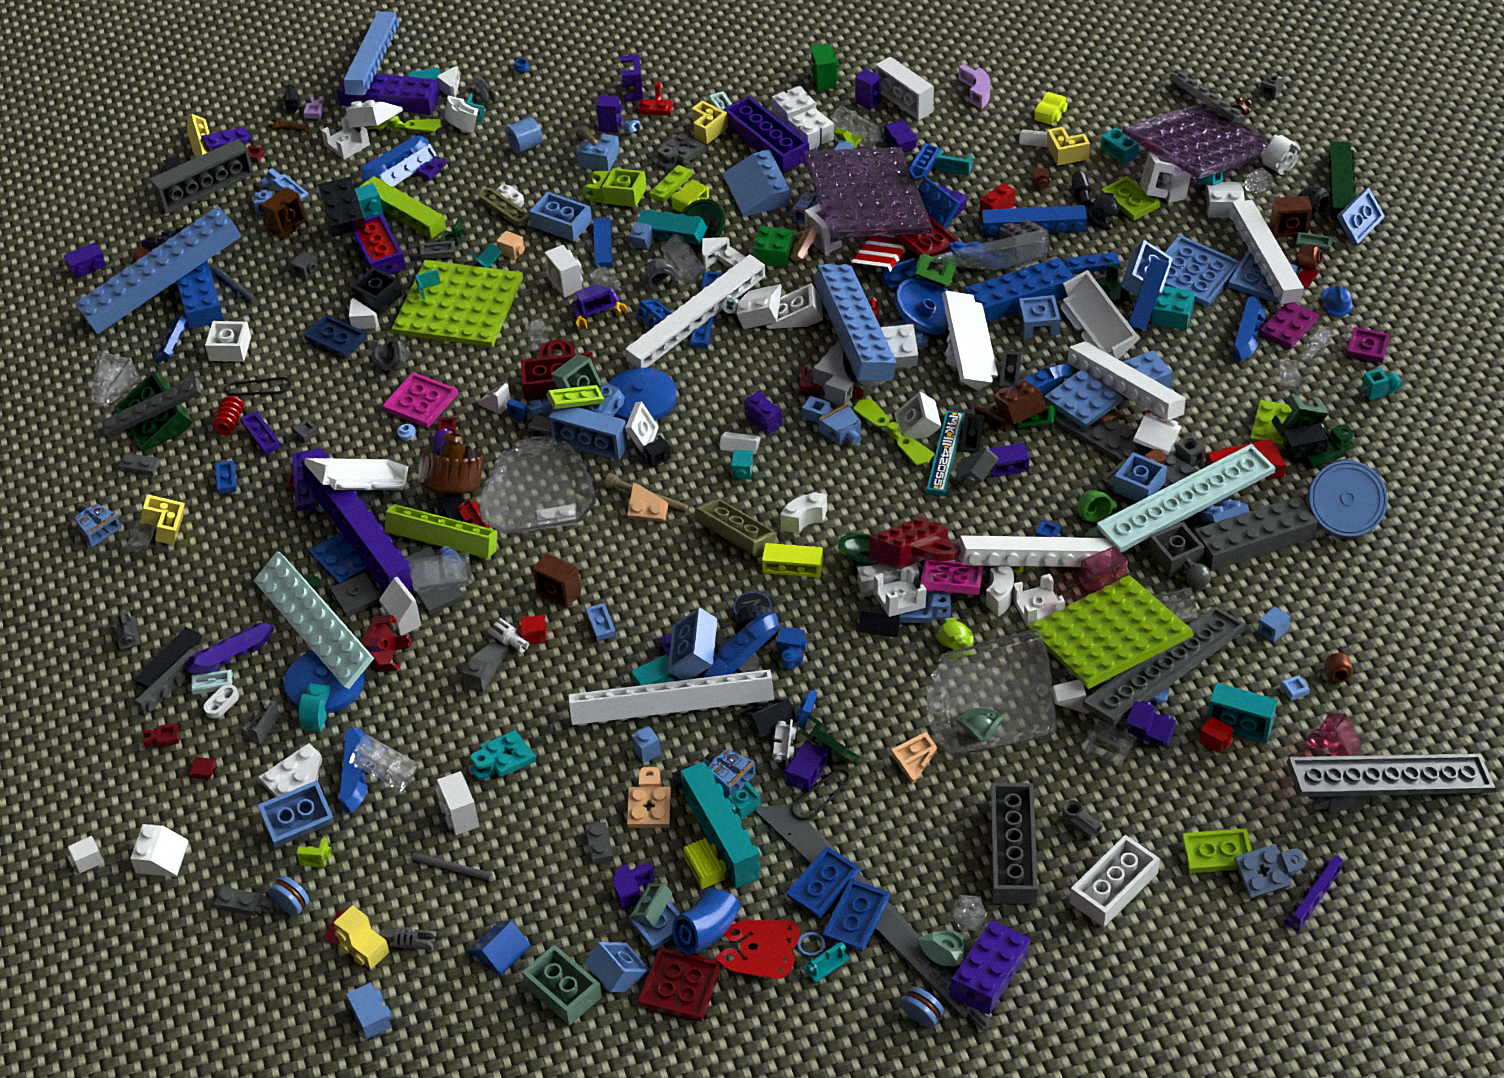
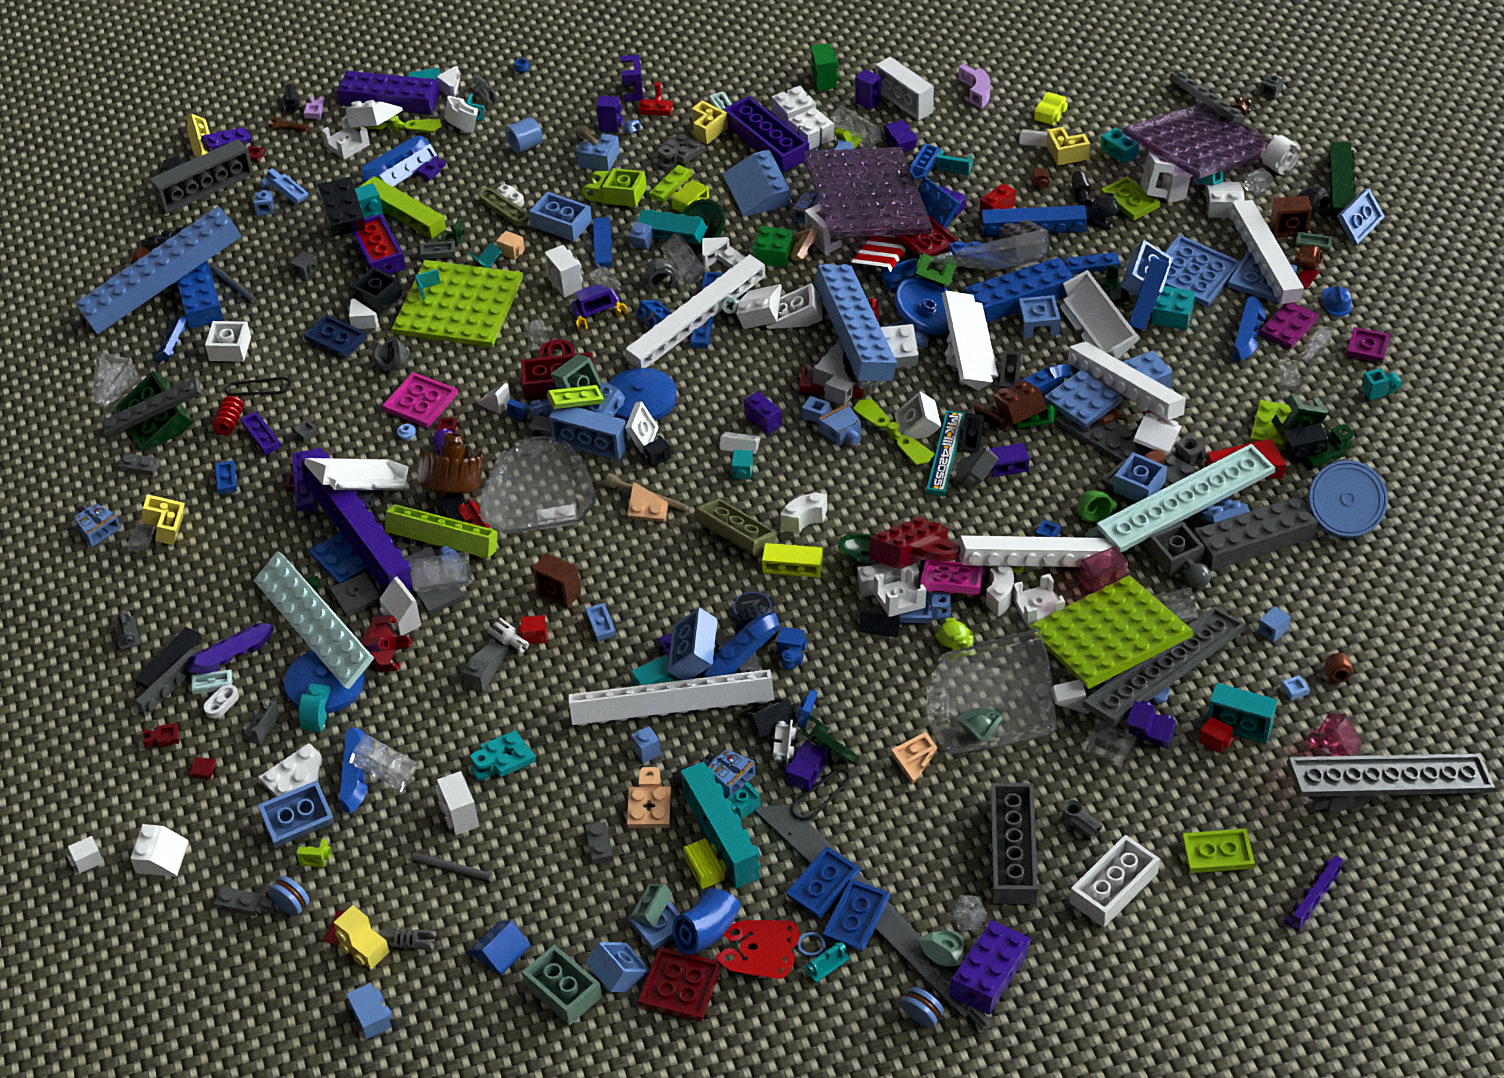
(84, 260): dark purple brick -> none
(283, 212): reddish brown brick -> none
(370, 53): medium blue brick -> none
(628, 883): dark purple brick -> none
(1278, 867): sand blue plate -> none

